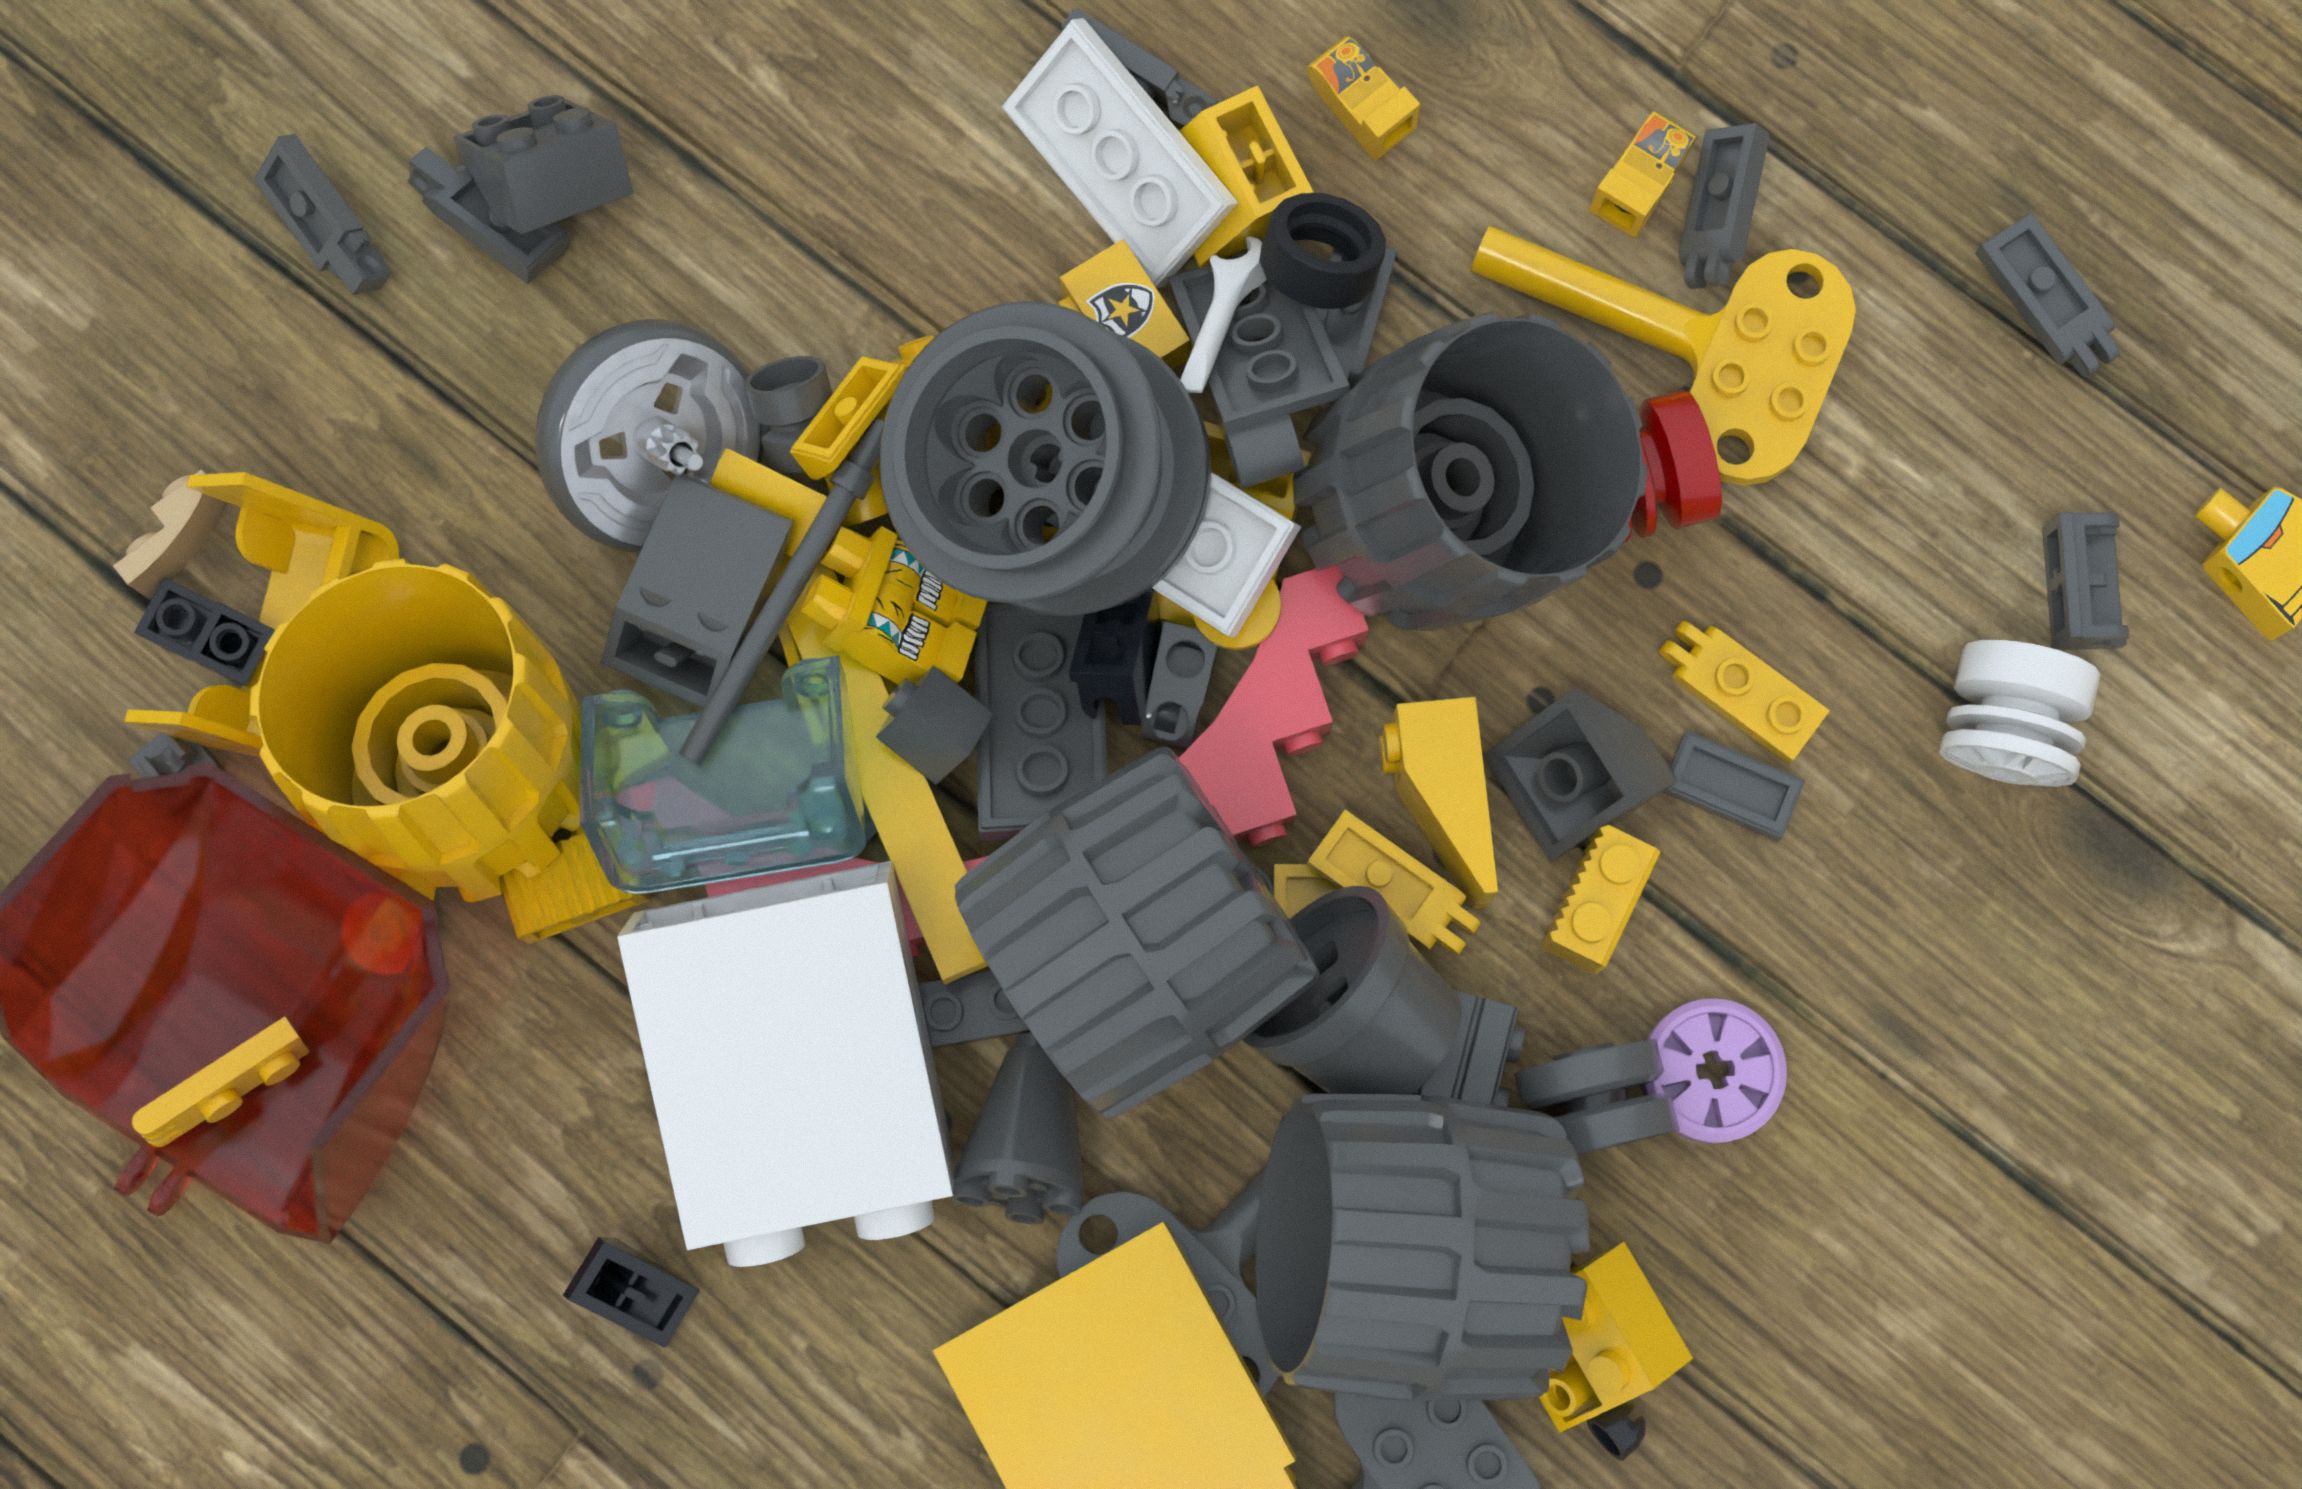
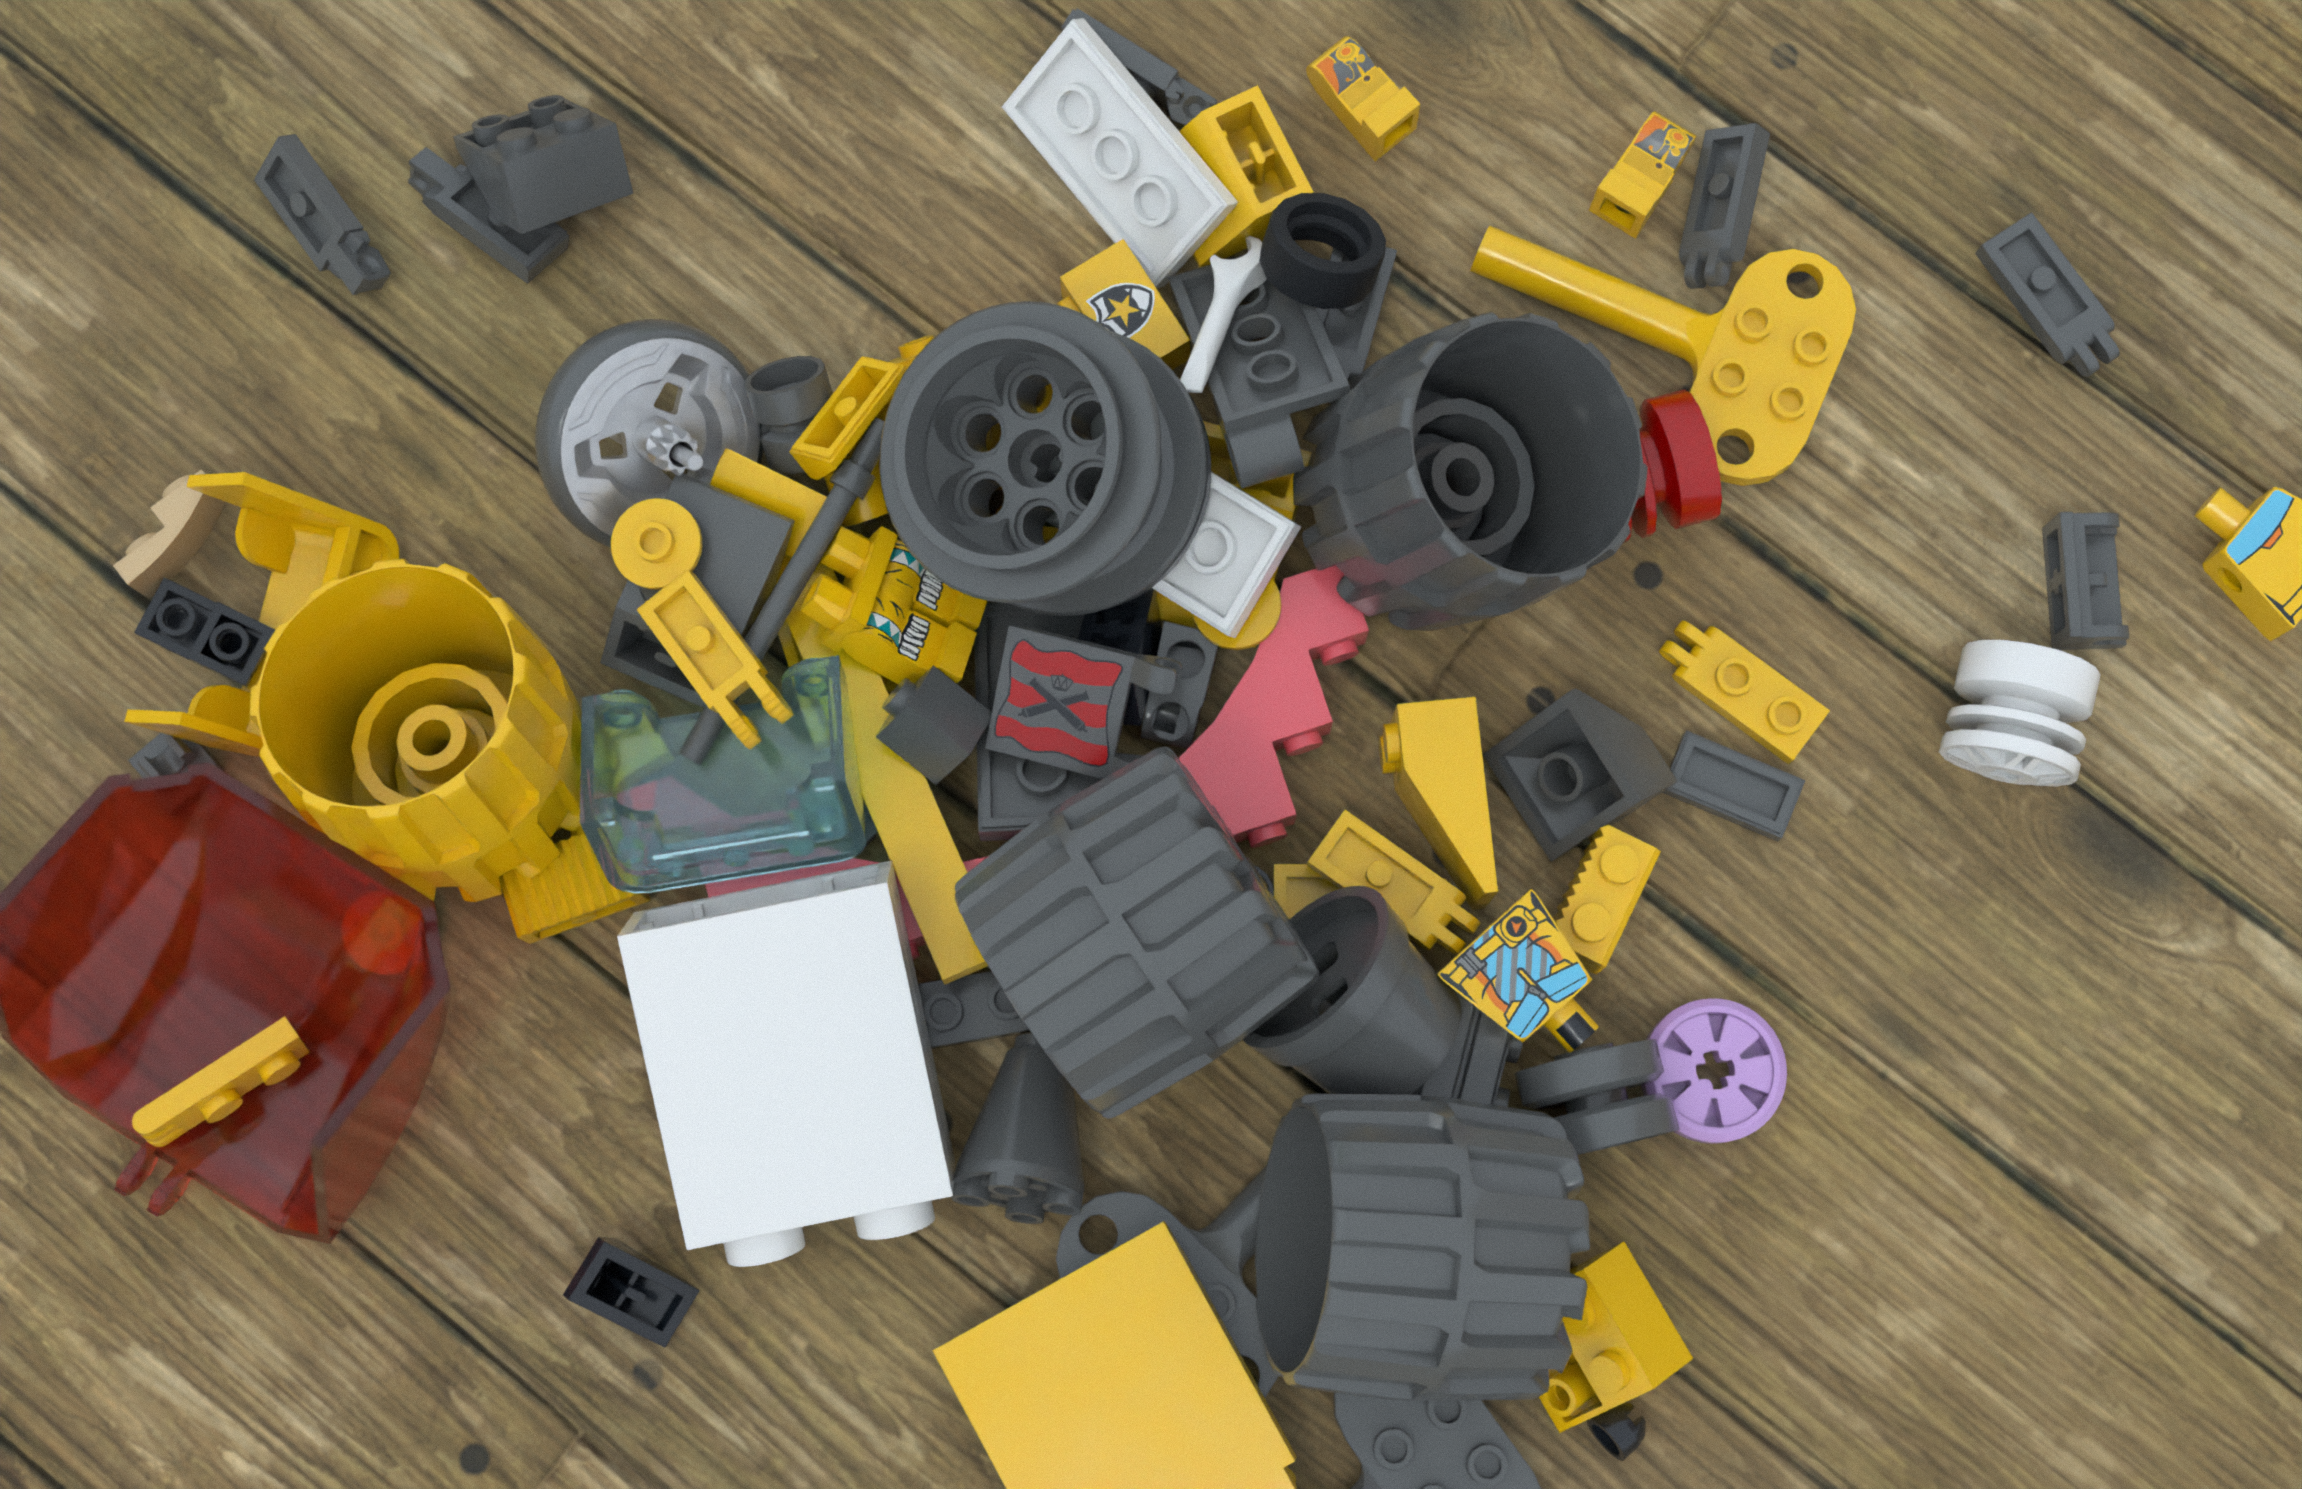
(655, 542): none -> yellow piece
(711, 653): none -> yellow hinge
(1068, 699): none -> flag
(1524, 975): none -> torso

